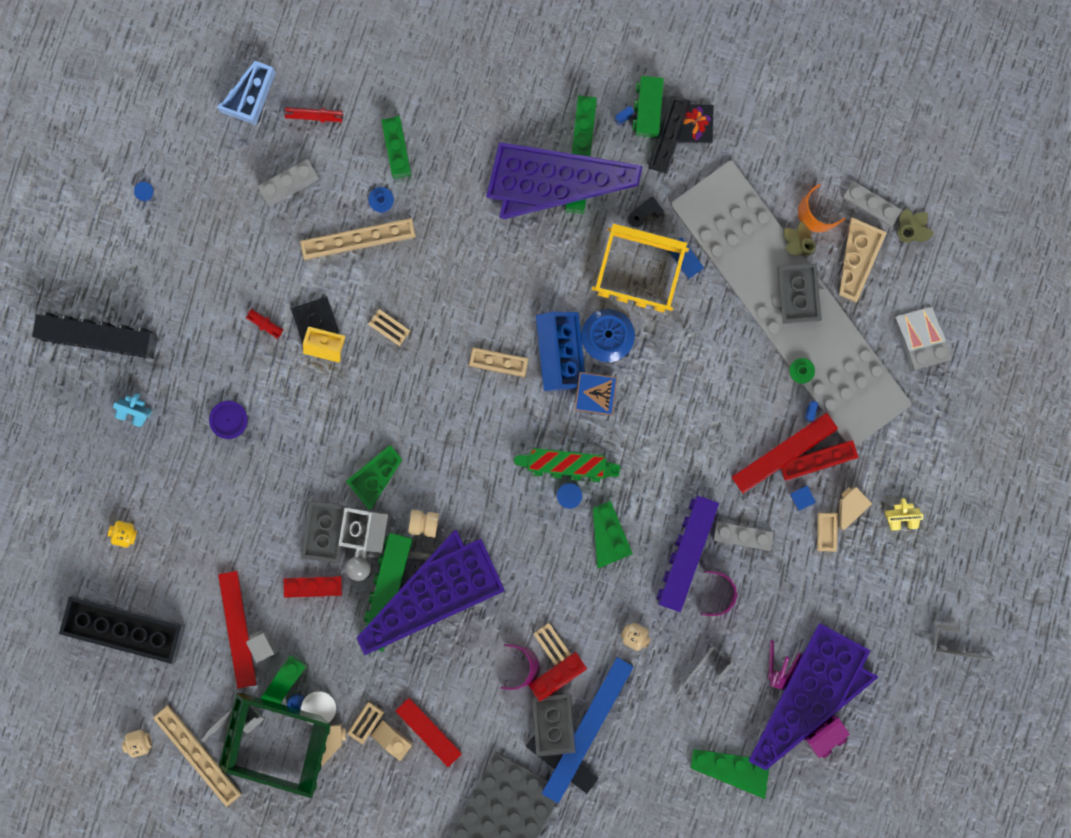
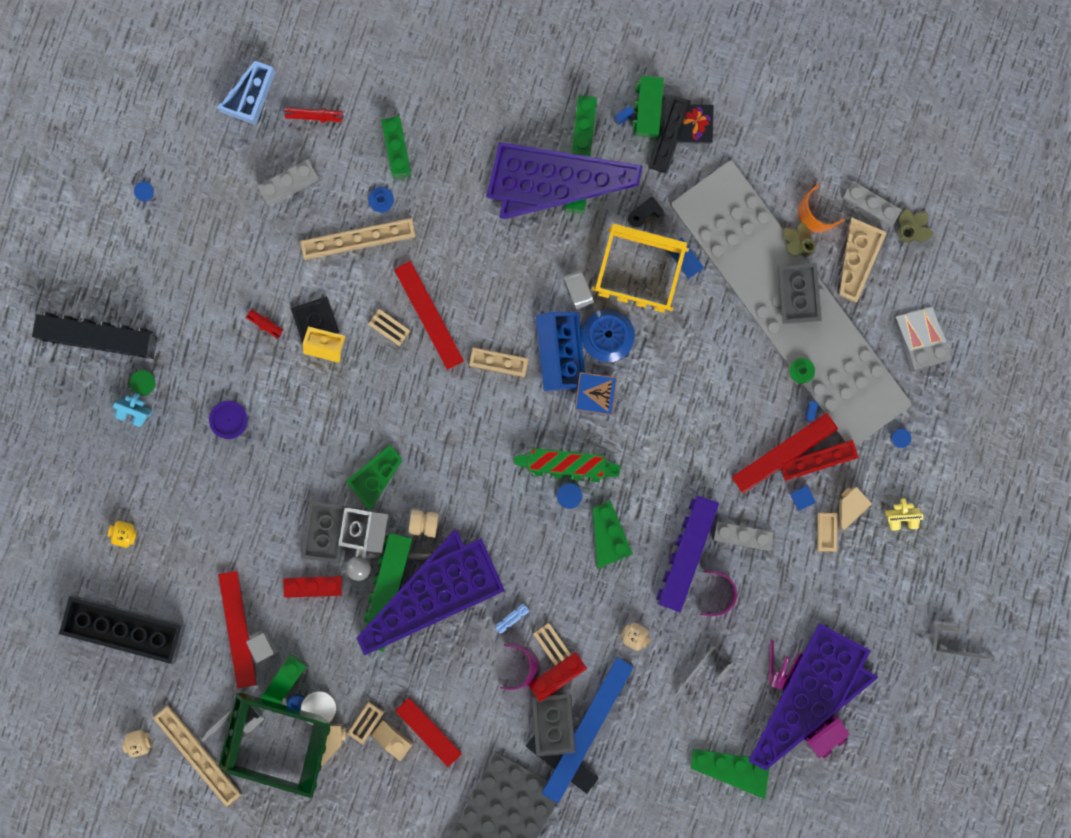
(142, 382): none -> green piece
(428, 315): none -> red tile
(512, 618): none -> light blue axle
(578, 289): none -> light grey beam
(901, 438): none -> blue tile

